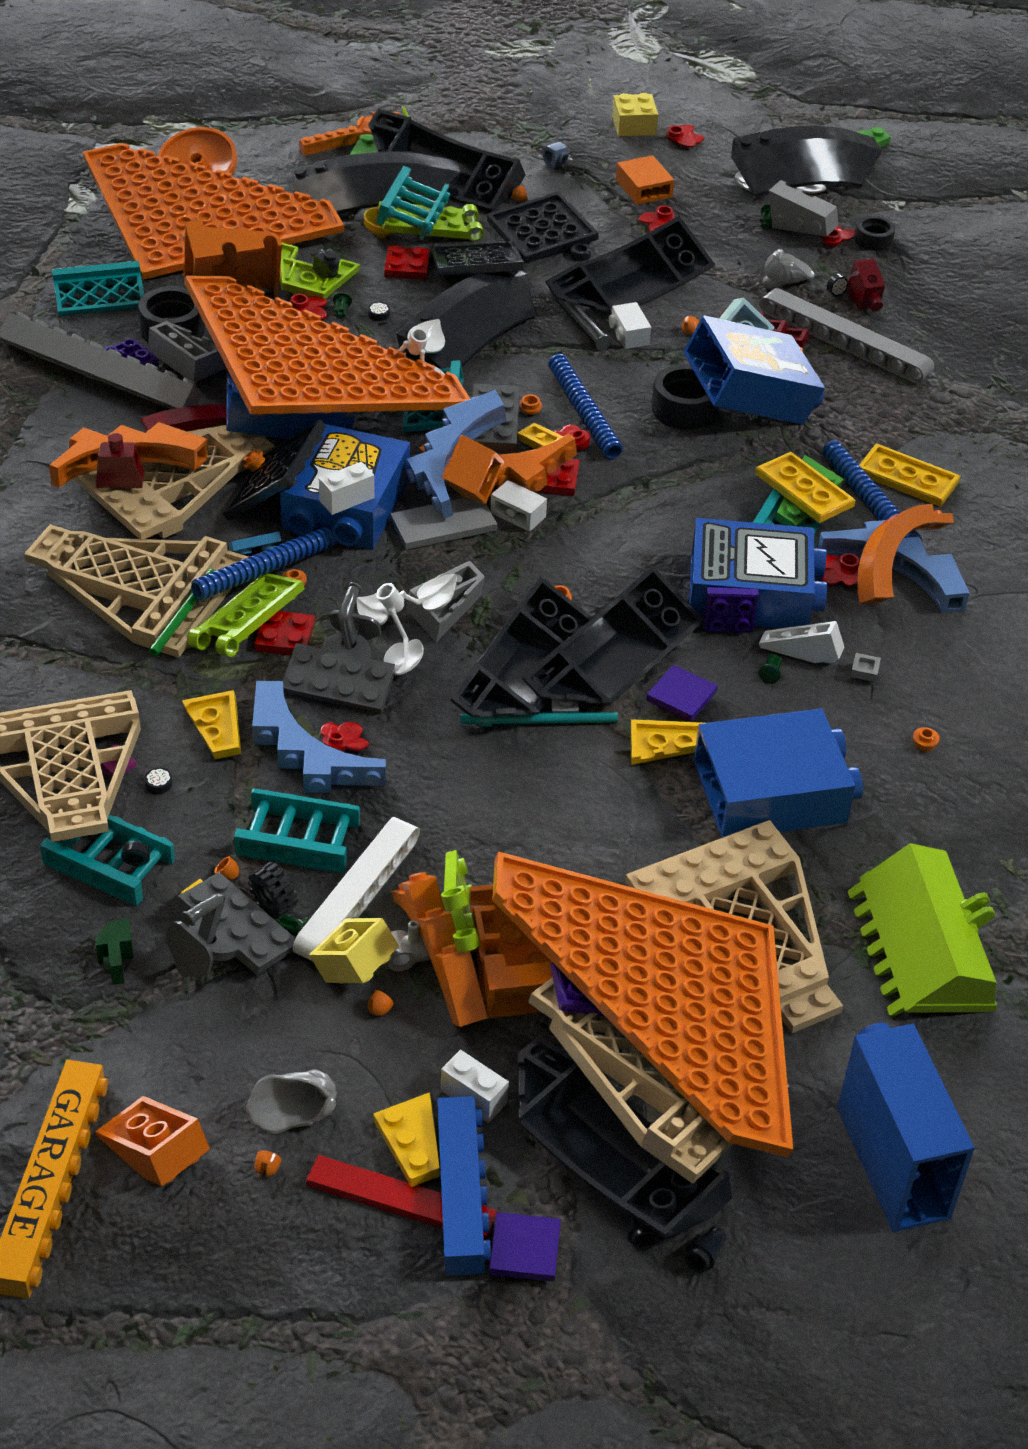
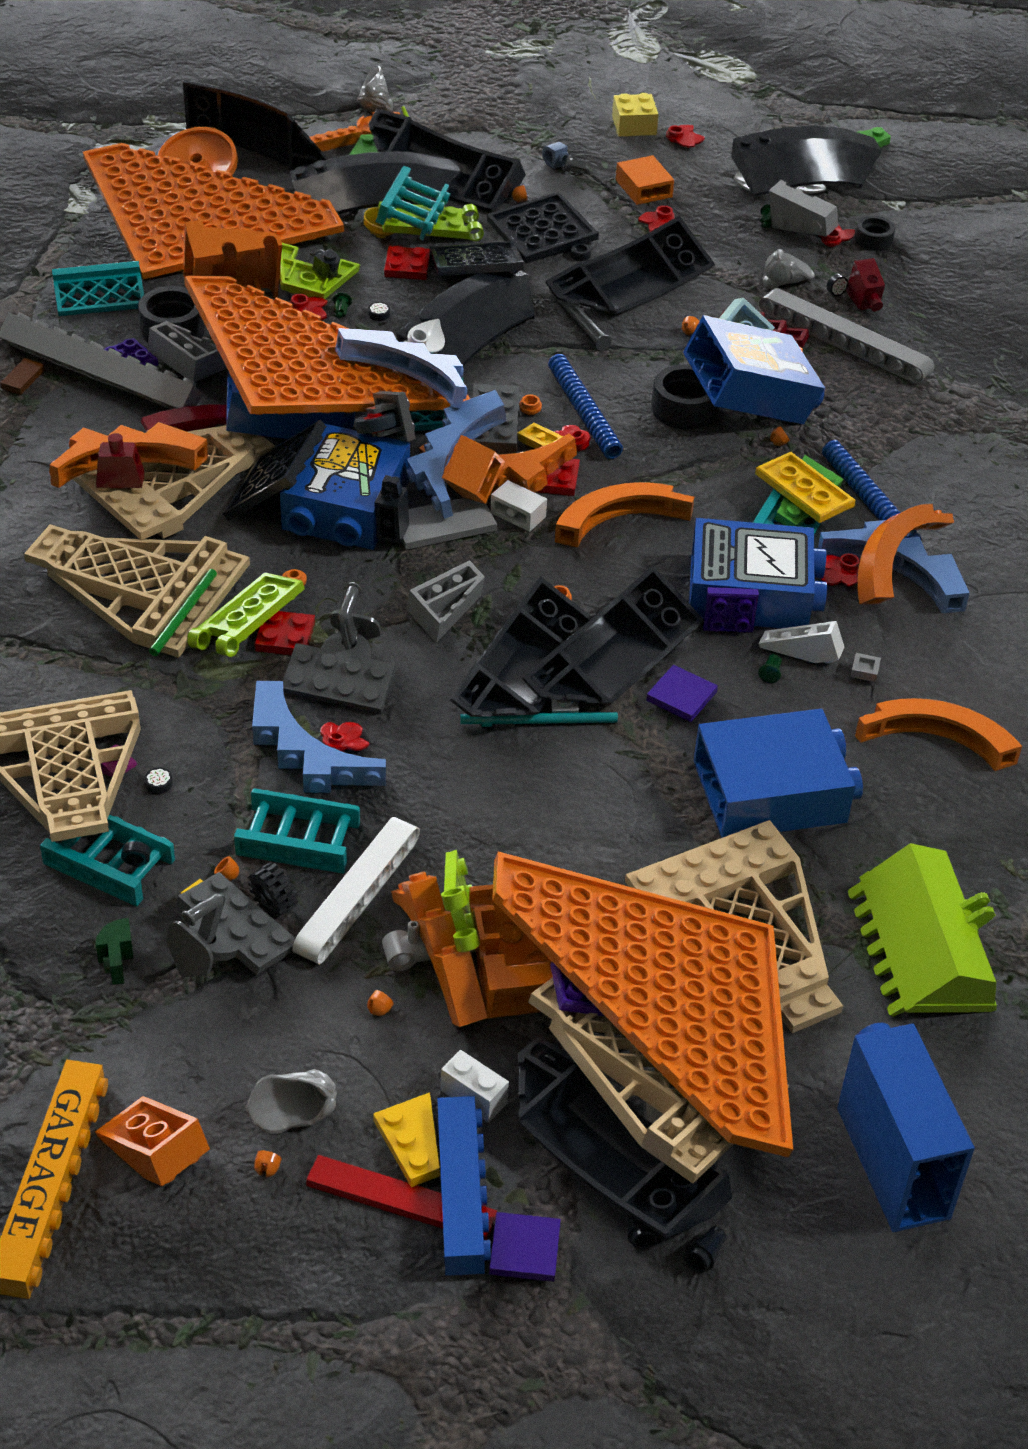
(22, 376): none -> reddish brown tile
(216, 722): yellow wing -> none
(245, 545): dark azure plate -> none
(250, 124): none -> black slope
(253, 460): orange plate -> none
(262, 563): blue piece -> none
(292, 924): dark green piece -> none
(346, 488): white brick -> none
(354, 950): light yellow brick -> none
(375, 92): none -> light grey hair
(388, 417): none -> dark grey plate
(389, 601): white plant -> none
(391, 510): none -> black hinge
(413, 359): none -> medium blue arch
(618, 501): none -> orange arch
(630, 325): white brick -> none
(661, 739): yellow wing -> none
(779, 437): none -> orange hinge
(909, 475): yellow tile -> none
(925, 739): orange plate -> none
(946, 720): none -> orange arch

